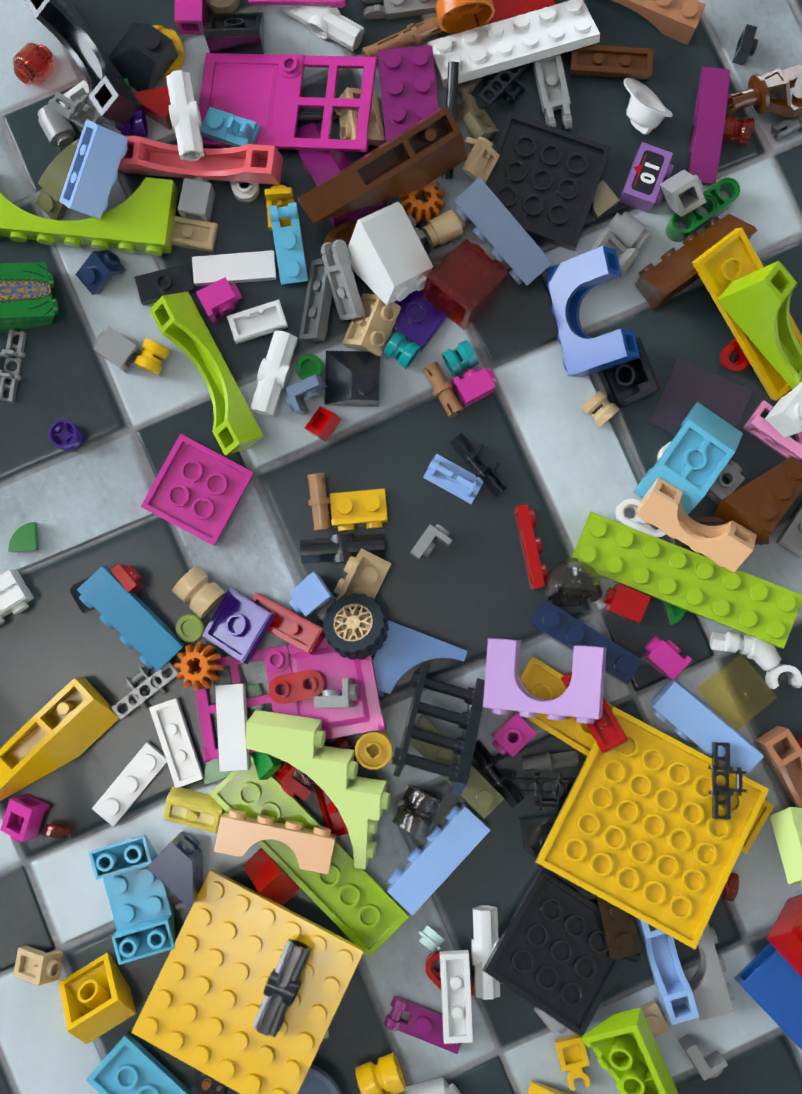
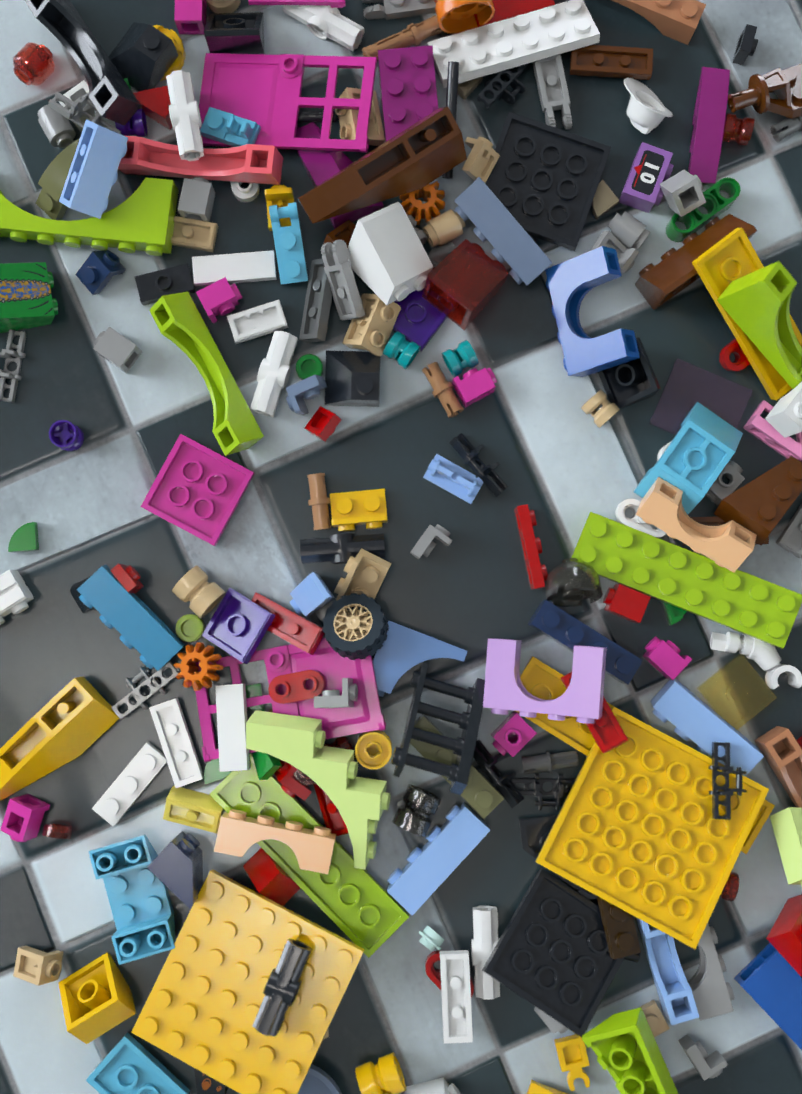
(151, 357): yellow wheel -> none
(422, 1023): magenta plate -> none
(476, 119): dark tan plate -> none

